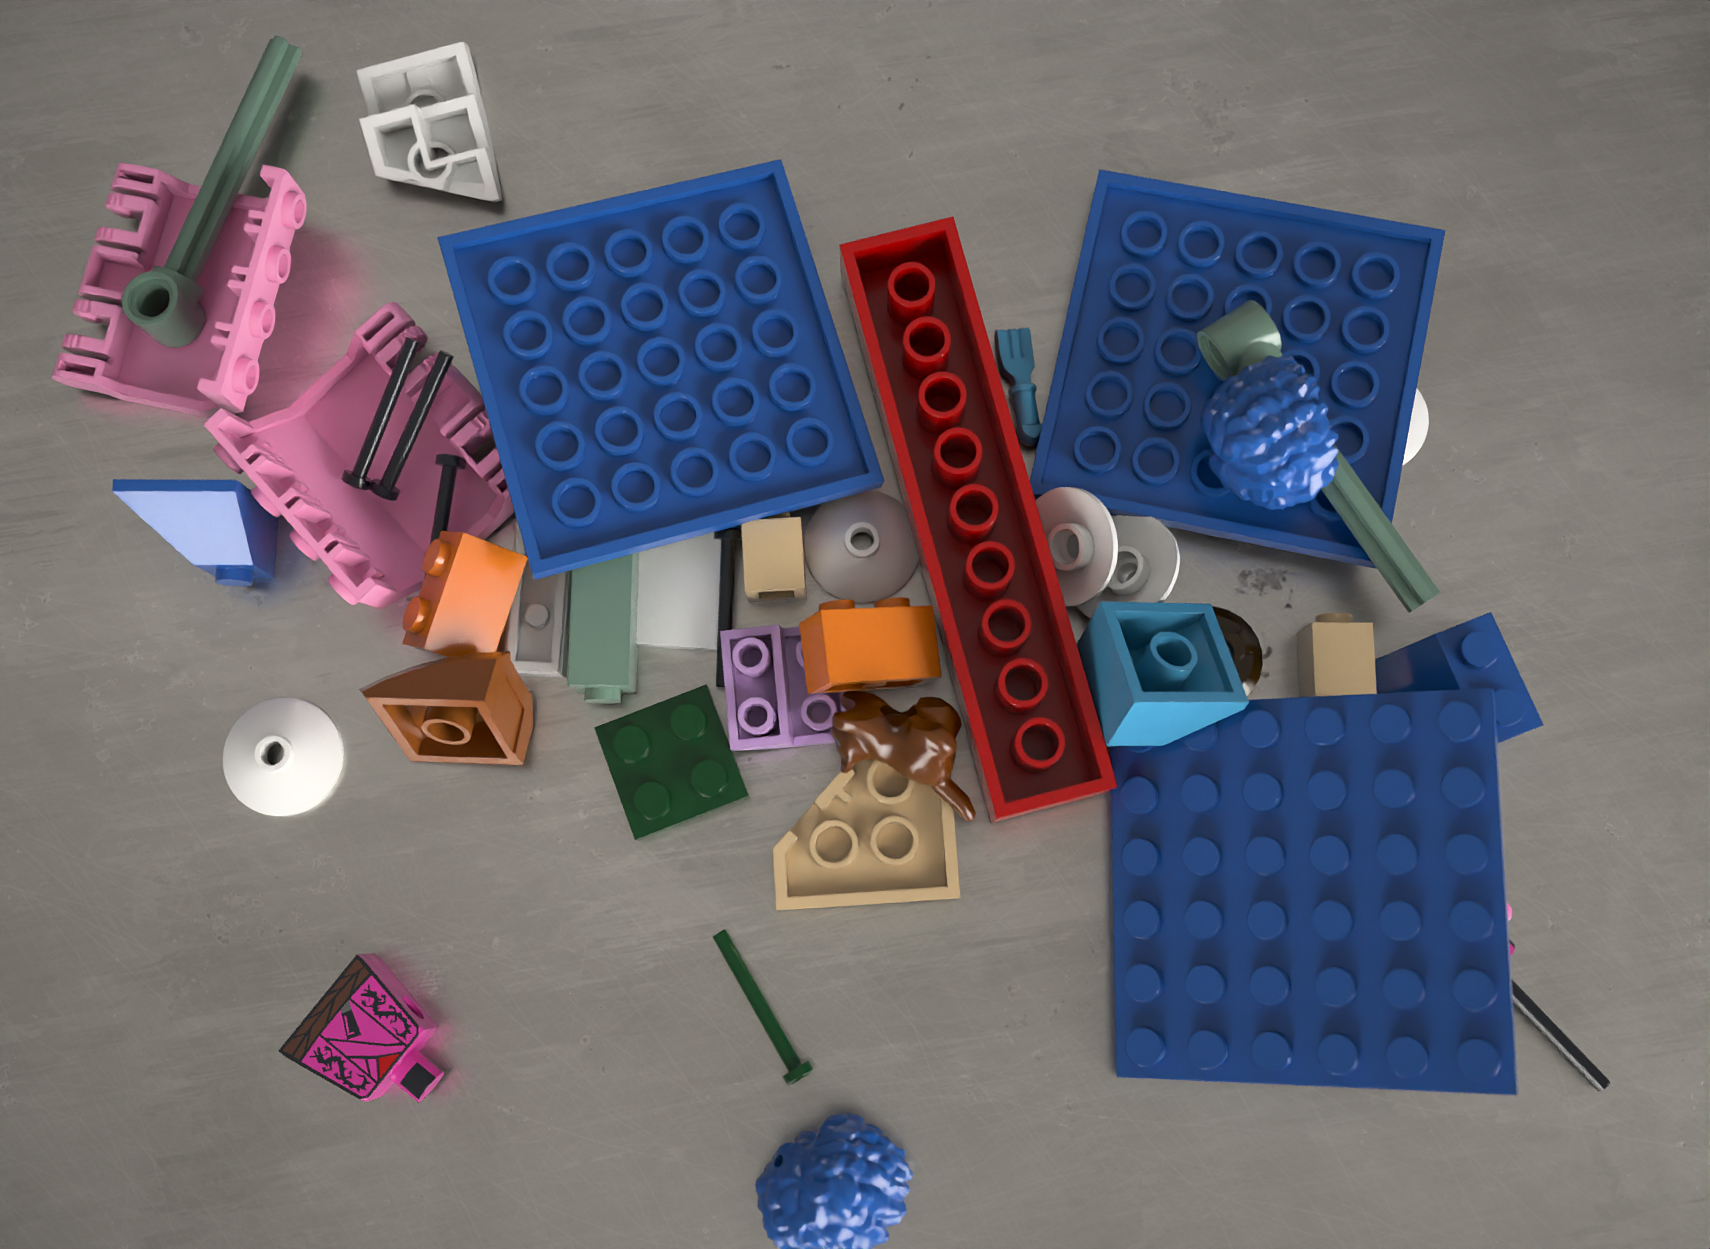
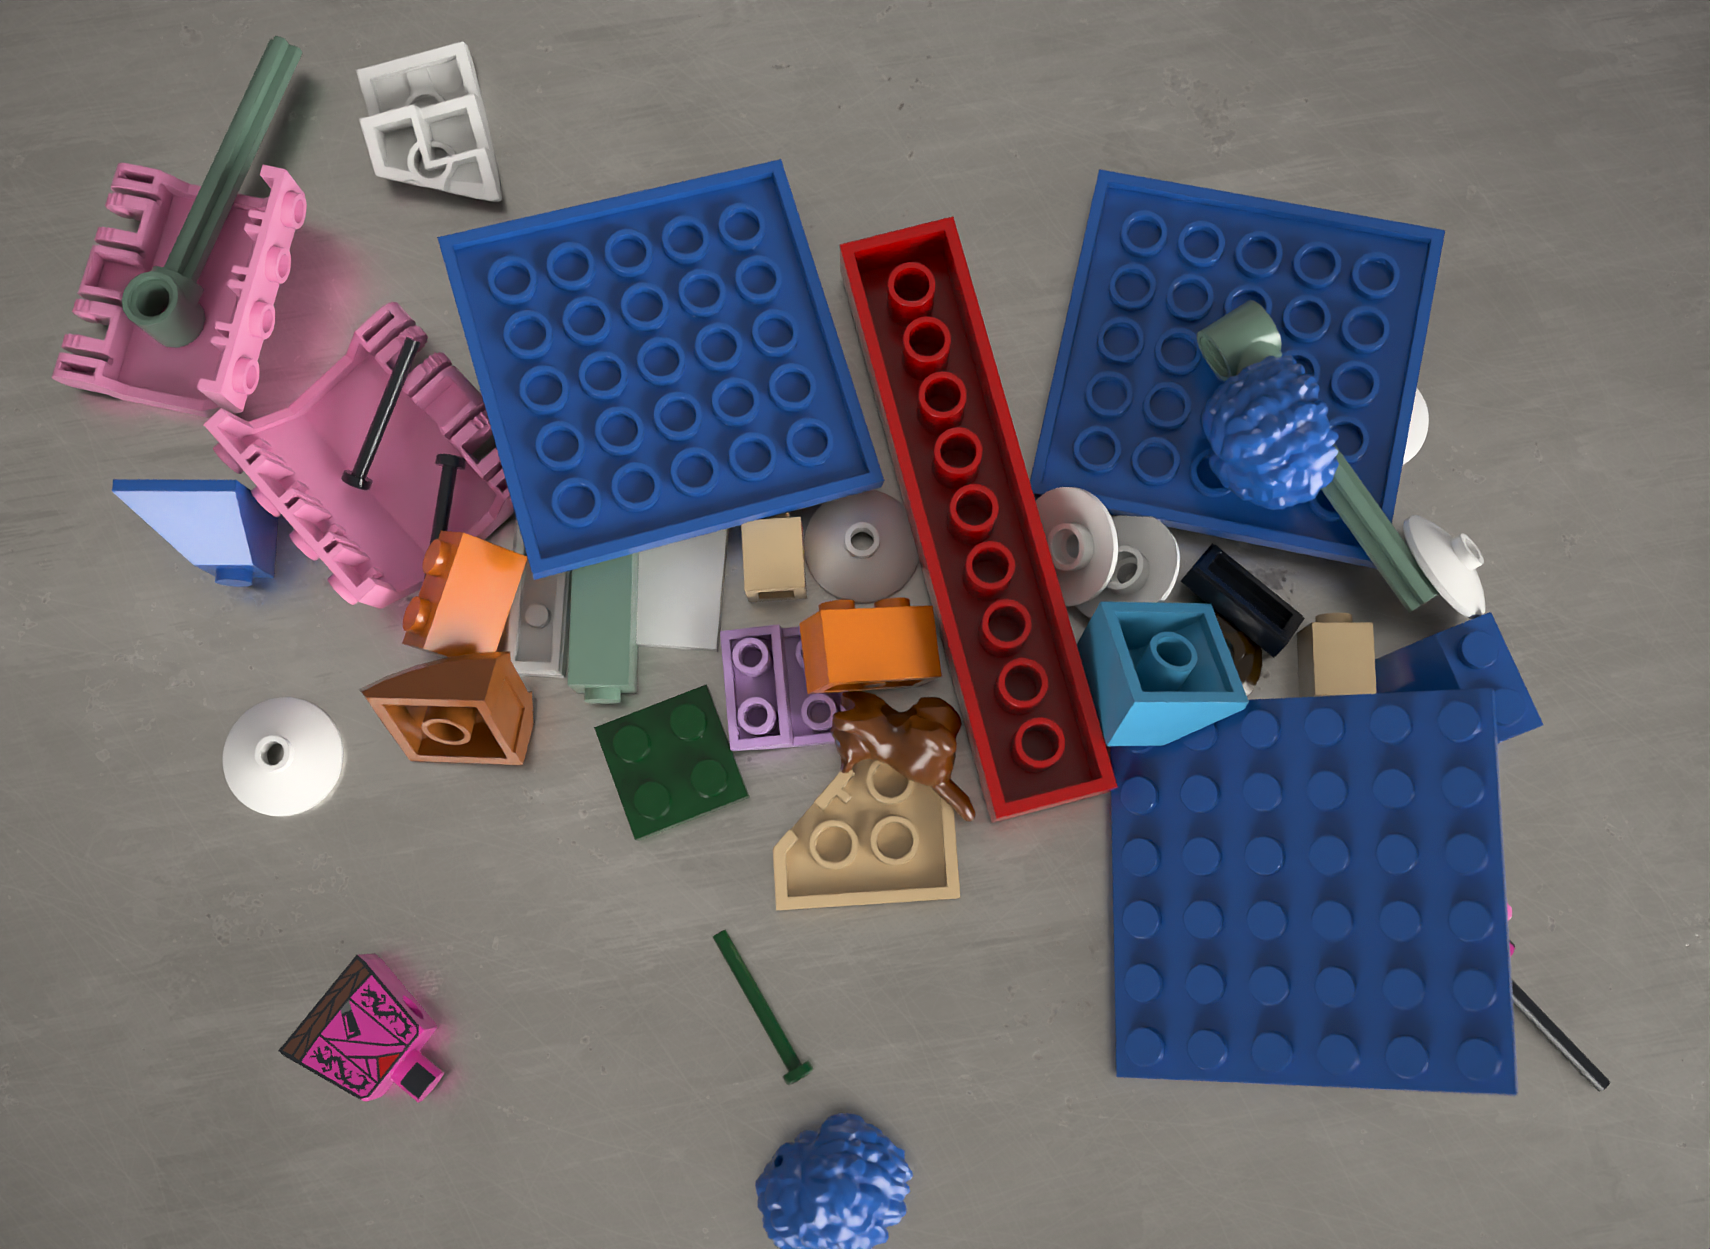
(386, 486): black piece -> none
(726, 590): black piece -> none
(1016, 363): dark azure piece -> none
(1243, 600): none -> black tile
(1447, 564): none -> white dish

